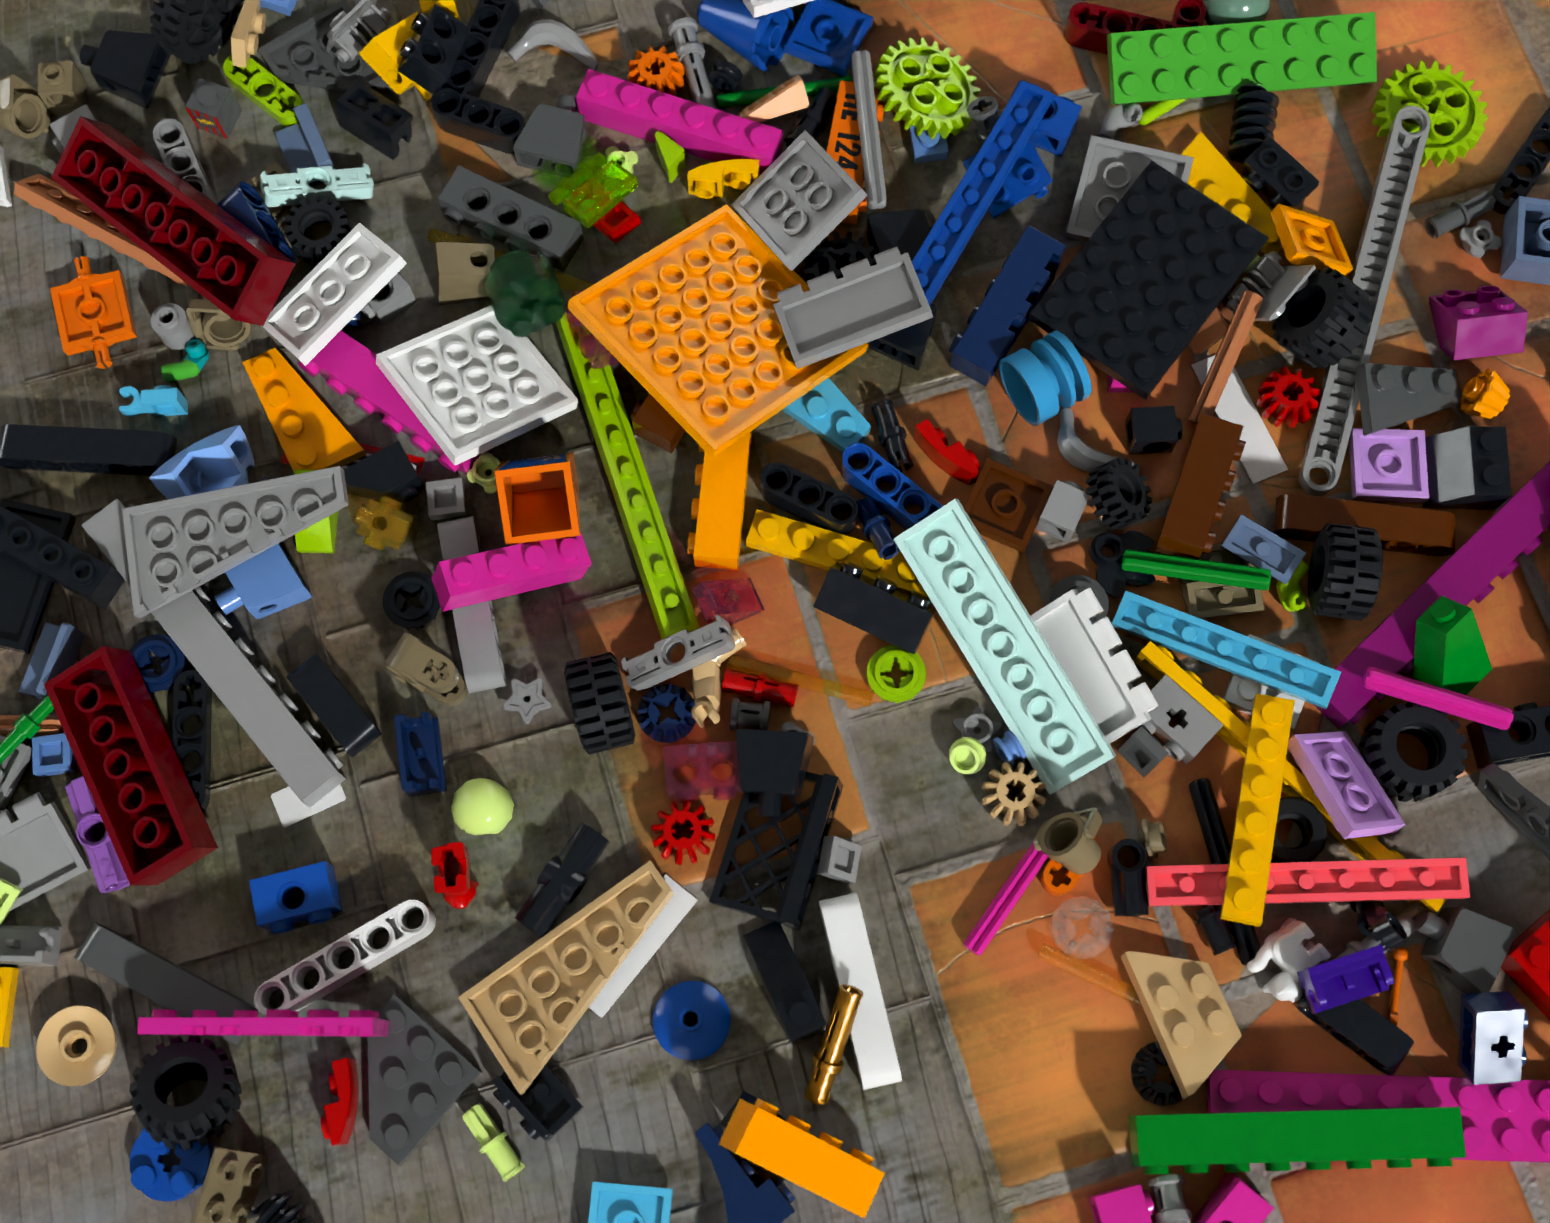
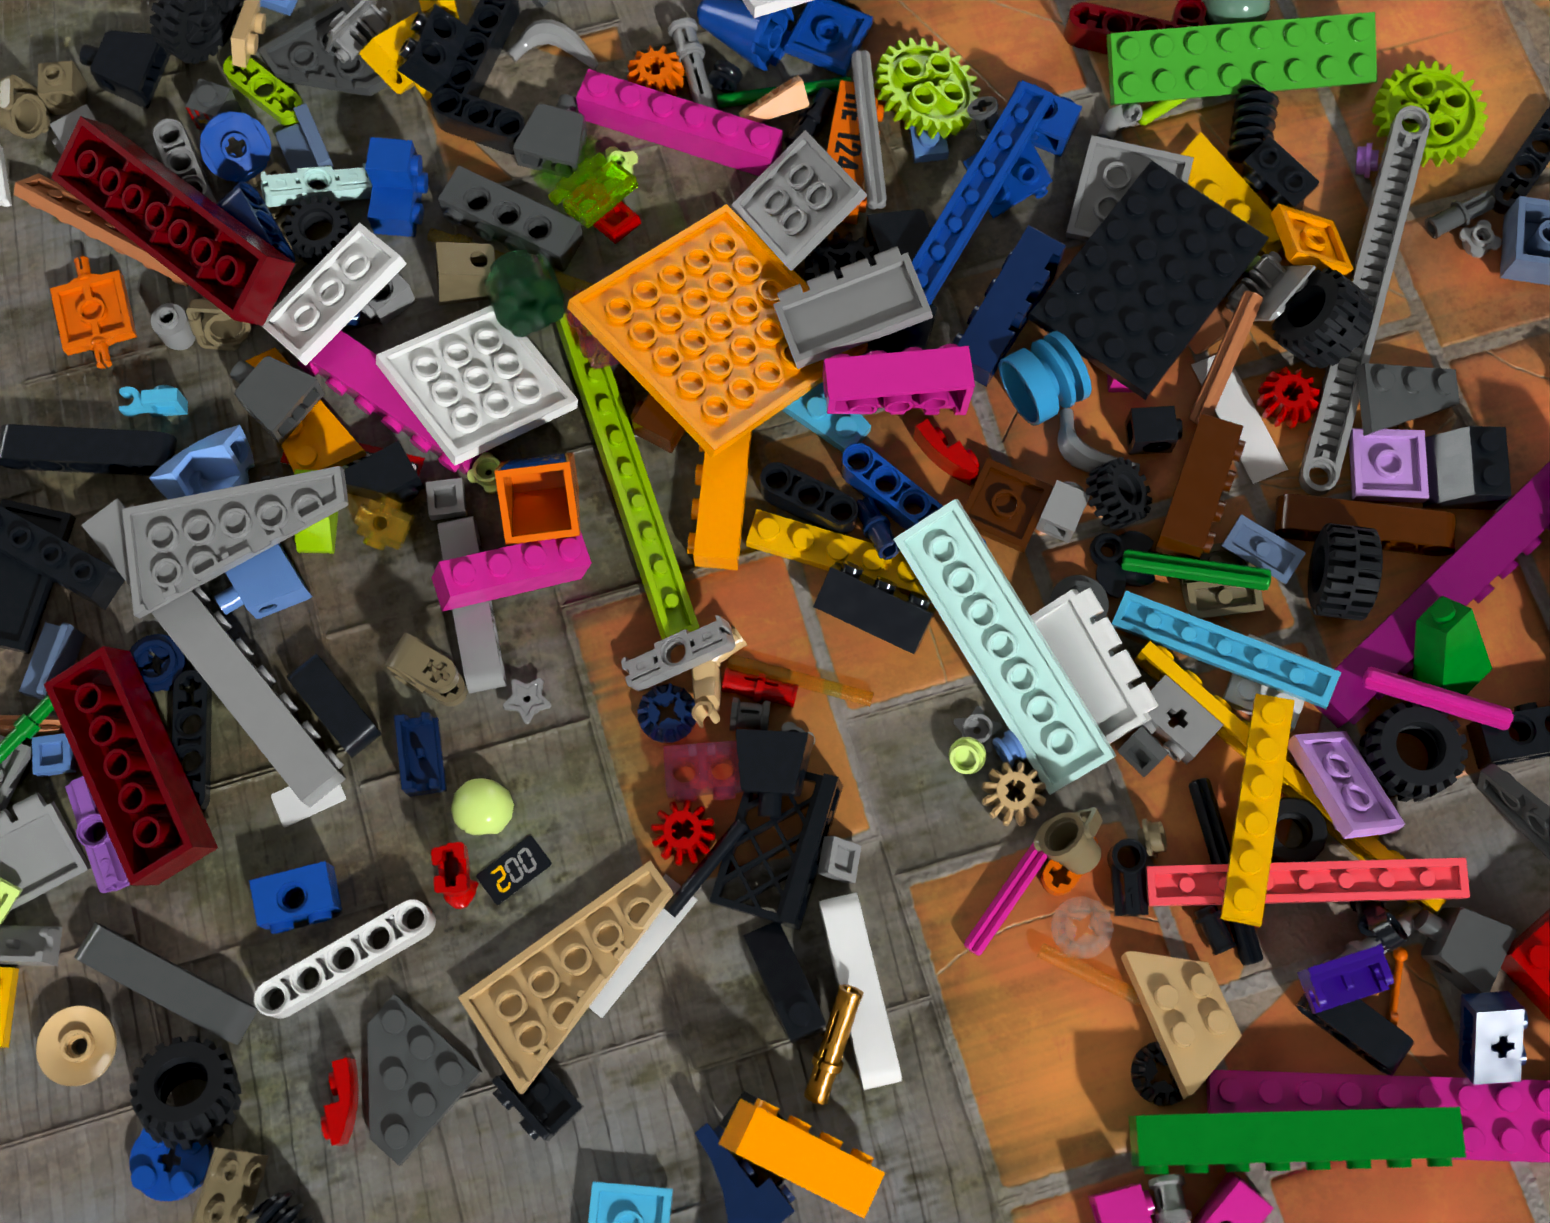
(192, 364): arm -> none
(215, 140): none -> blue plate
(276, 395): none -> dark grey torso
(276, 1023): dark pink wing -> none
(374, 119): black hinge -> none
(396, 186): none -> blue brick
(411, 584): black gear -> none
(493, 1142): yellowish green axle -> none
(514, 870): none -> black sticker
(562, 880): black piece -> none
(599, 703): black tyre -> none
(670, 155): lime slope -> none
(705, 867): none -> black bar
(706, 1035): blue dish -> none
(709, 179): yellow slope -> none
(729, 599): clear pink slope -> none
(882, 663): lime gear -> none
(892, 435): black pin -> none
(899, 381): none -> dark pink wedge
(1288, 953): white animal -> none
(1291, 594): lime arm -> none
(1366, 160): none -> medium lavender plate
(1478, 323): magenta slope -> none
(1485, 395): light orange piece -> none

